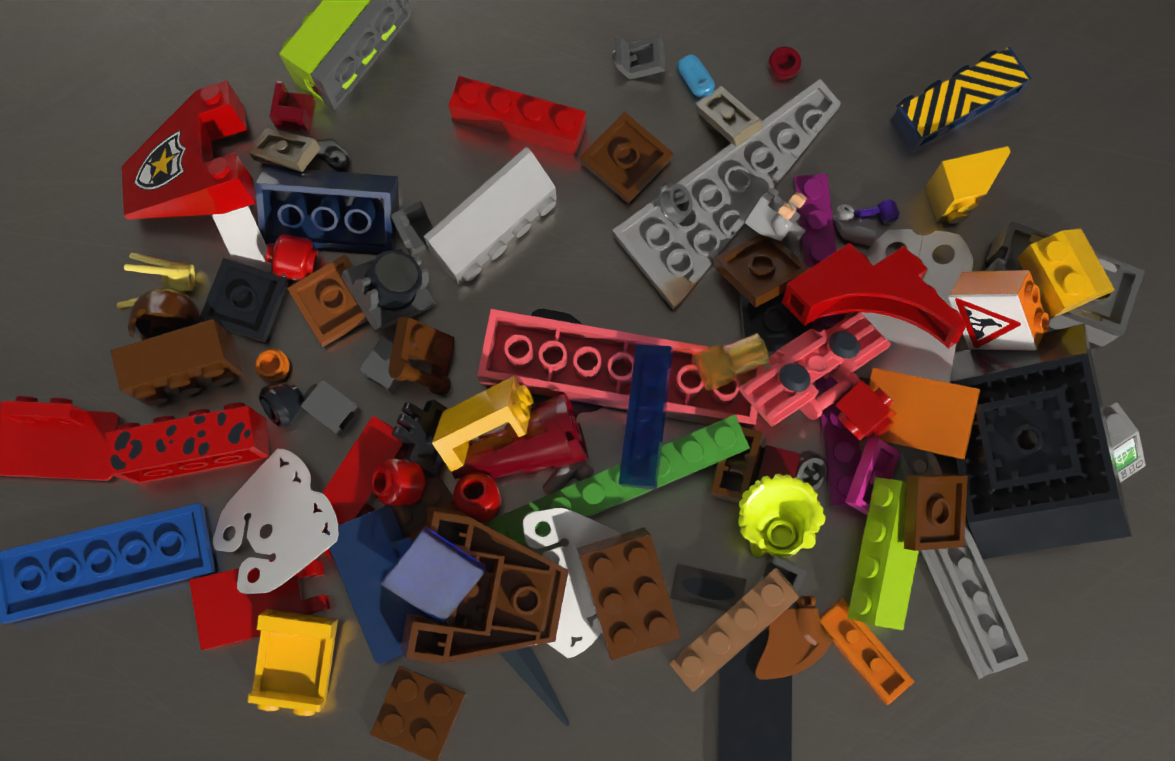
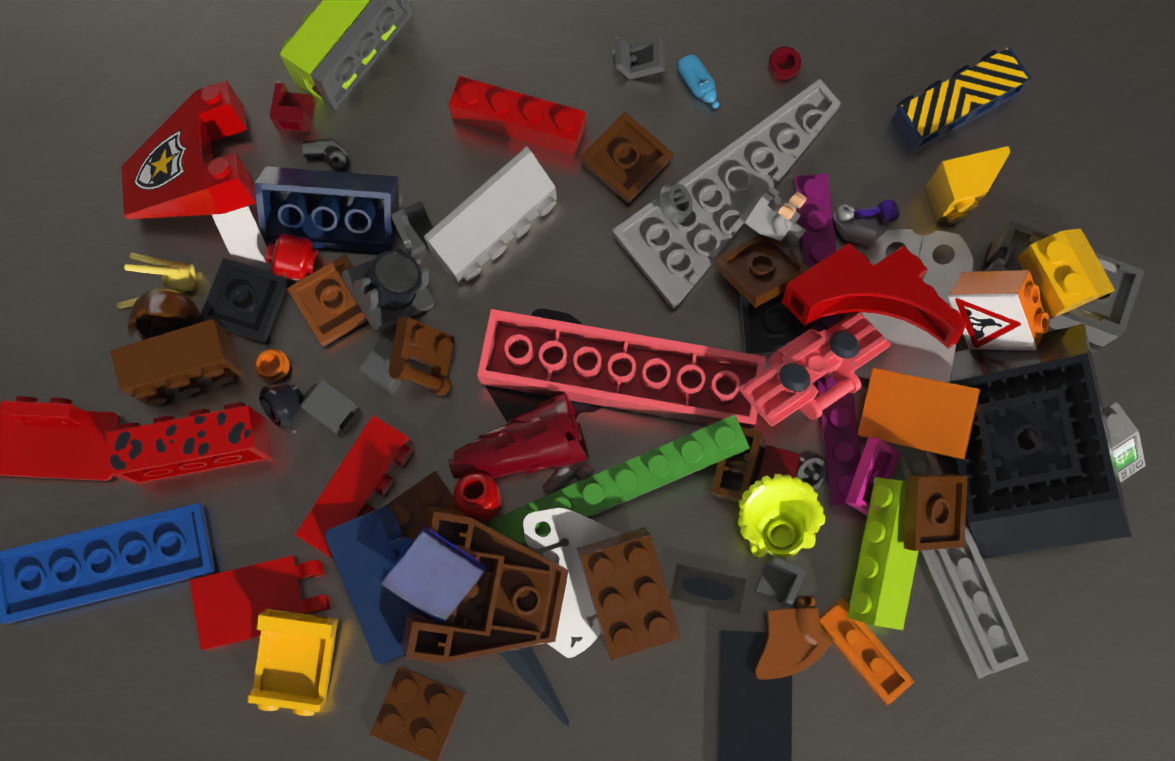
(284, 150): dark tan plate -> none
(289, 509): white piece -> none
(398, 482): red head -> none
(420, 434): black hinge -> none
(480, 414): yellow panel -> none
(646, 416): clear blue plate -> none
(721, 364): clear yellow piece -> none
(729, 116): dark tan plate -> none
(735, 629): medium nougat plate -> none
(866, 411): red brick -> none

